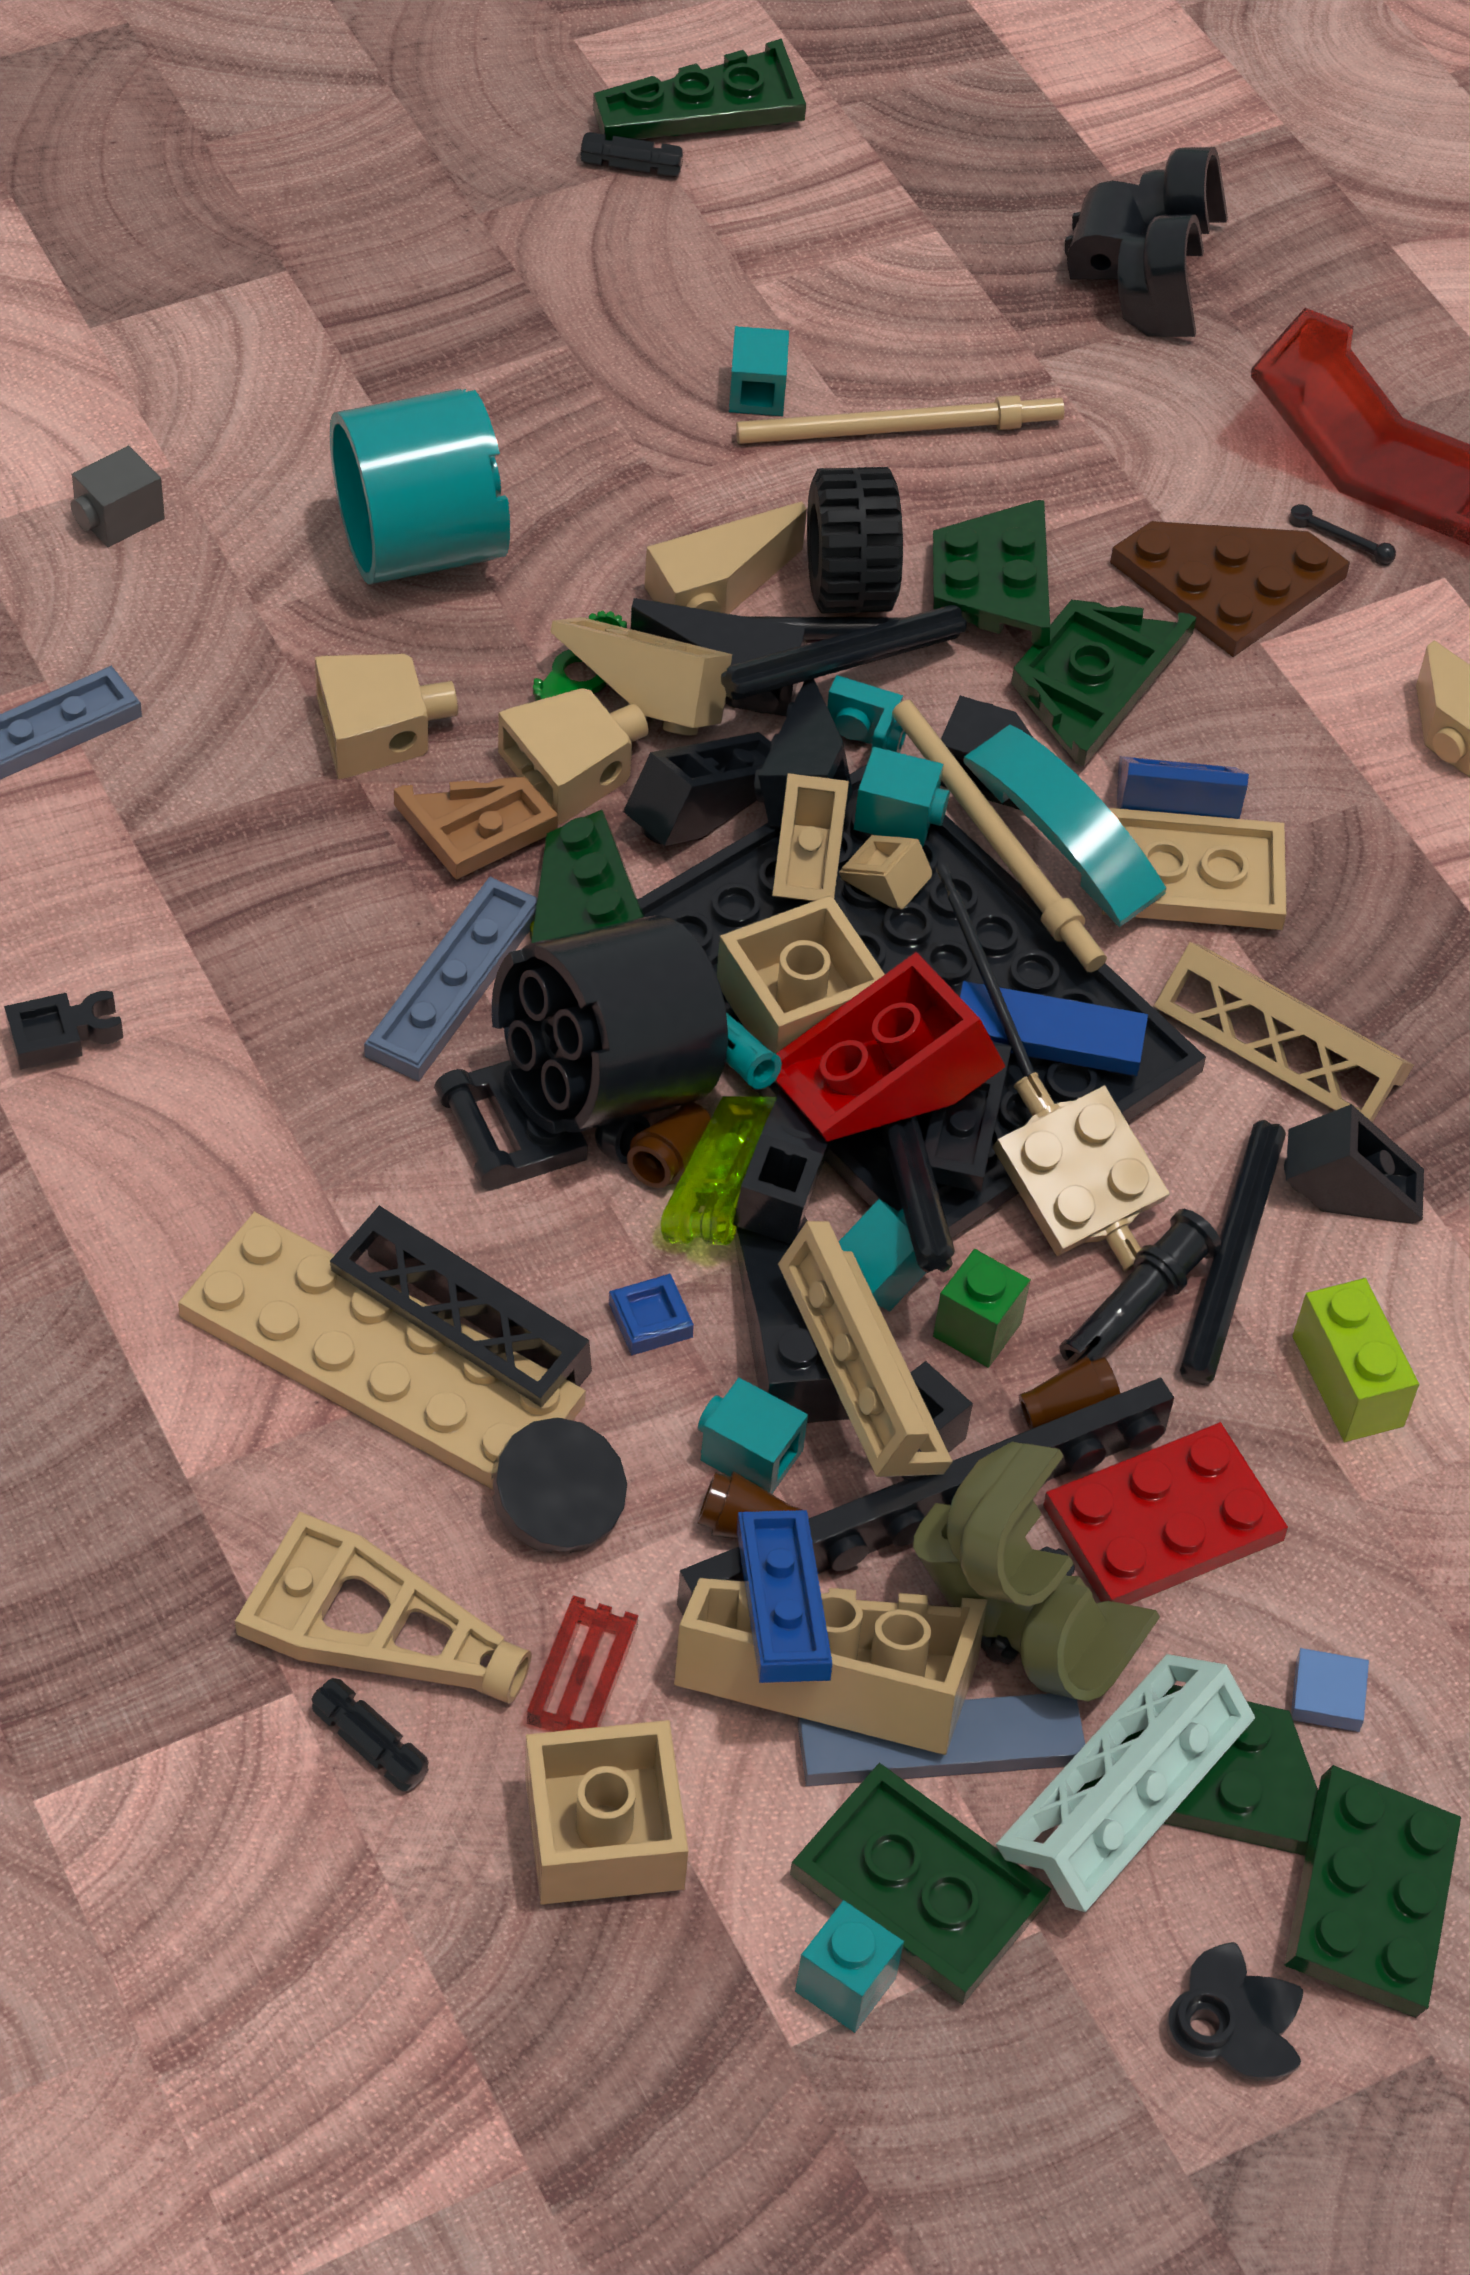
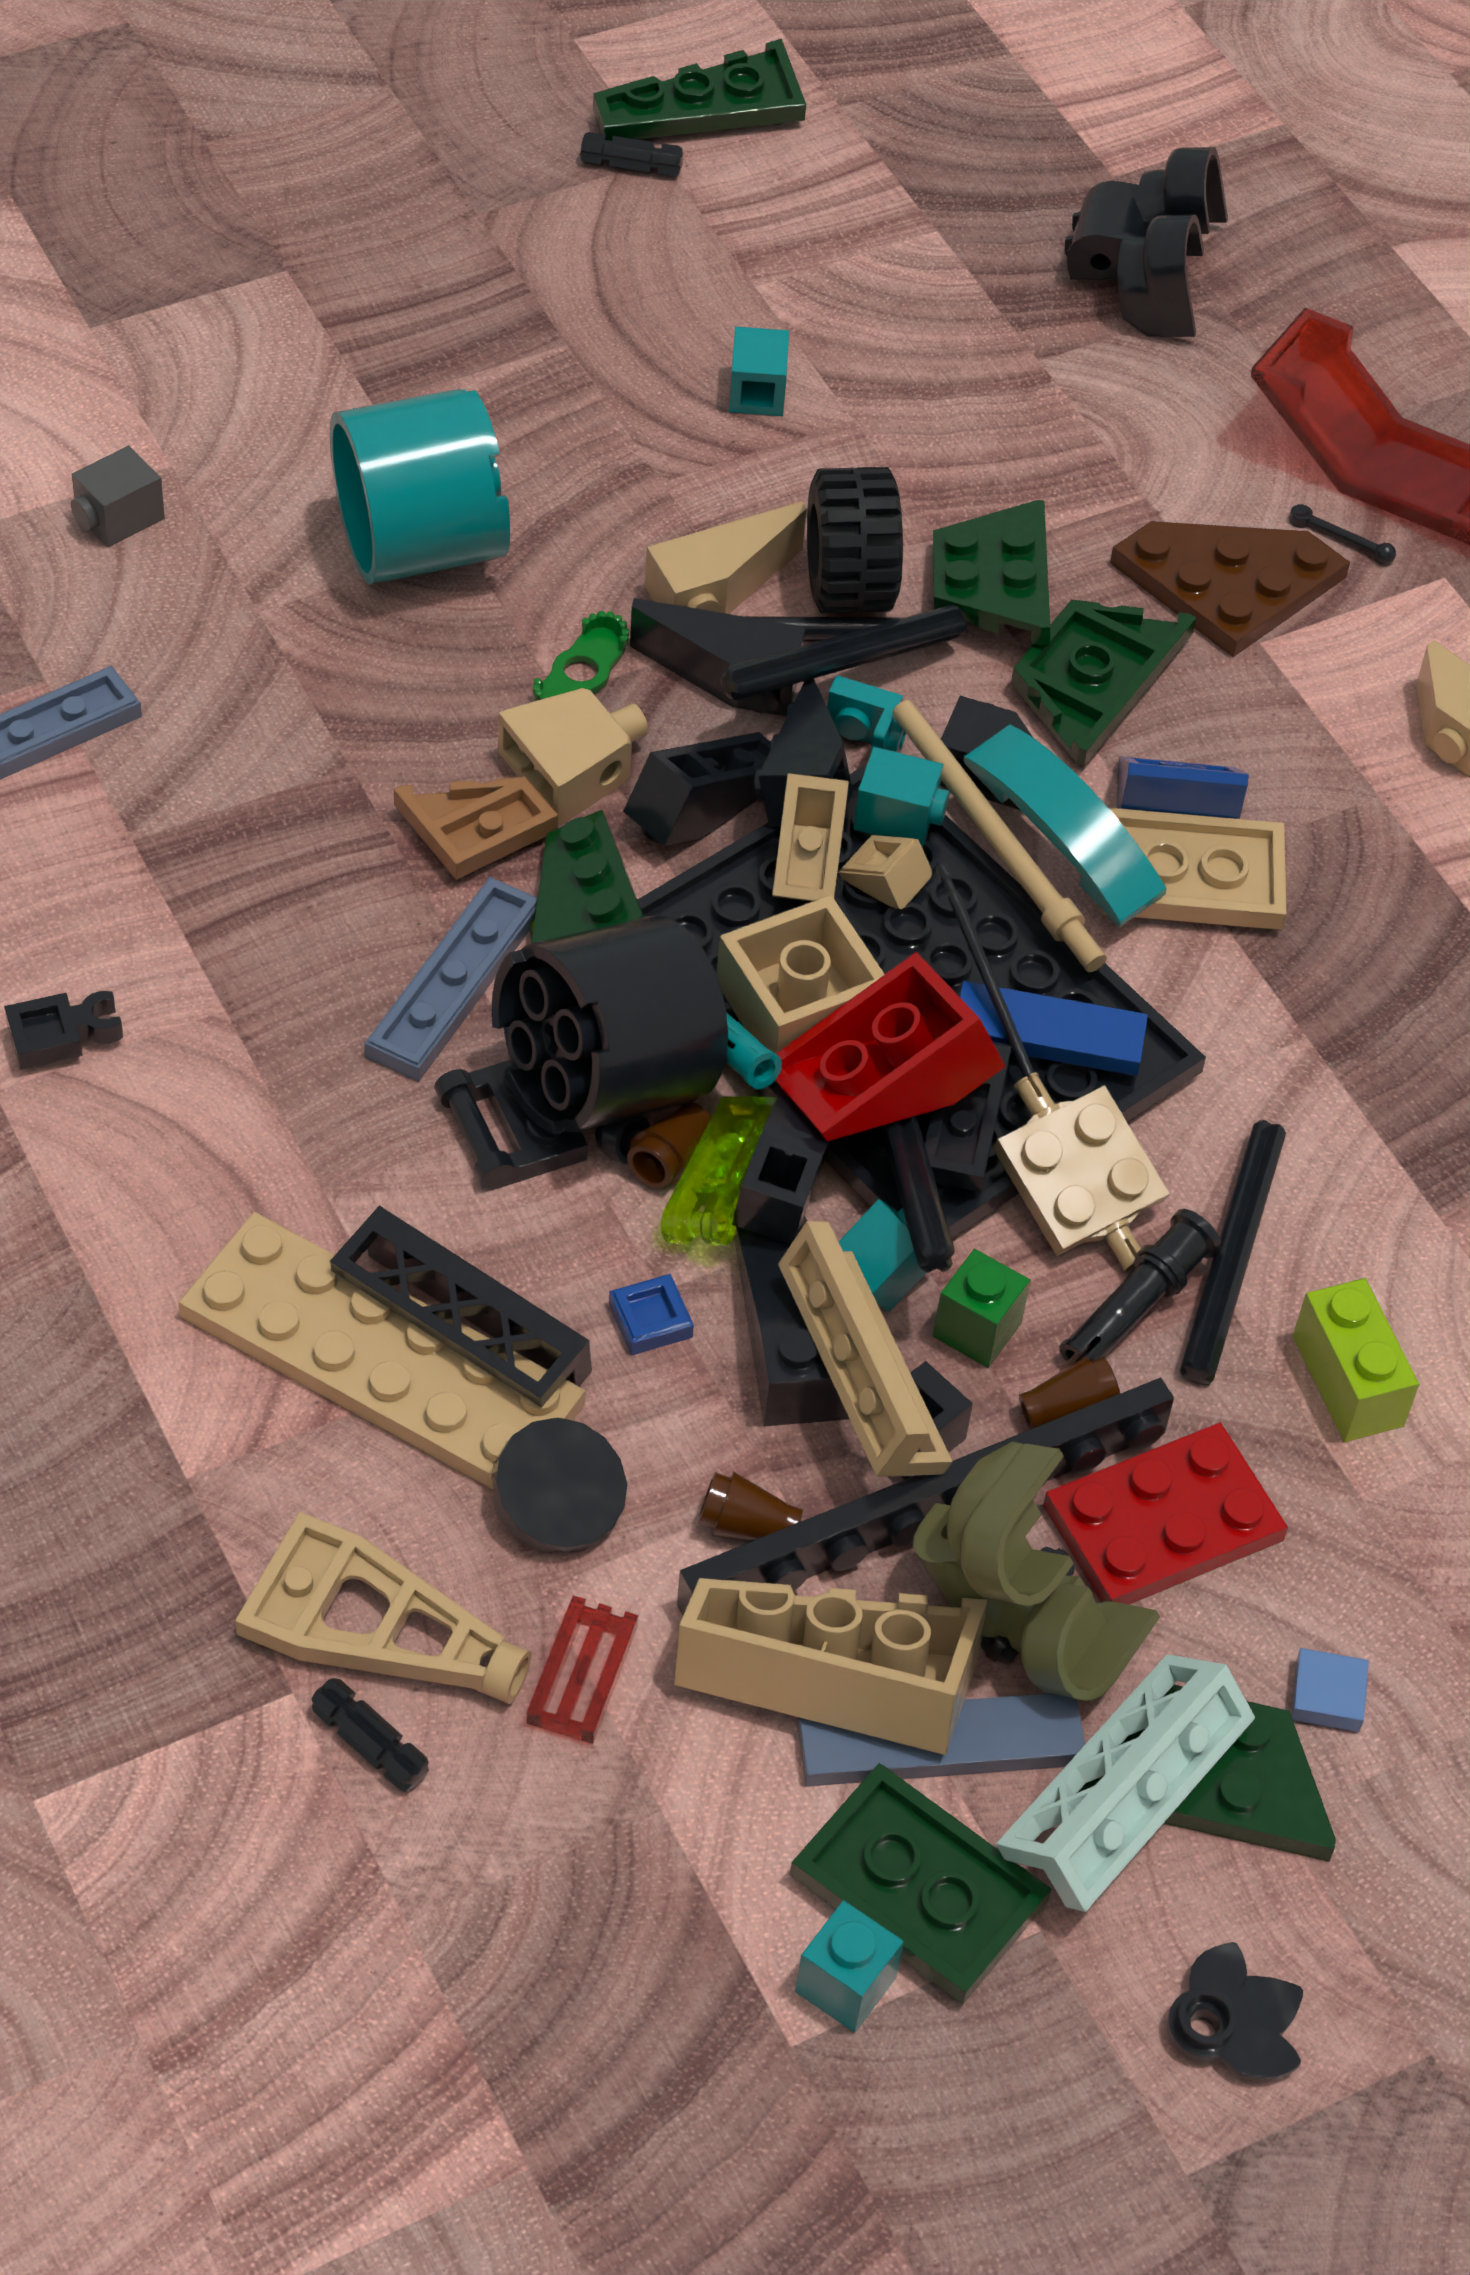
(377, 710): tan torso -> none
(605, 1812): tan brick -> none
(656, 673): tan slope -> none
(752, 1435): teal brick -> none
(784, 1597): blue tile -> none
(1005, 413): tan bar -> none
(1294, 1013): tan fence -> none
(1353, 1168): black slope -> none
(1373, 1891): dark green plate -> none

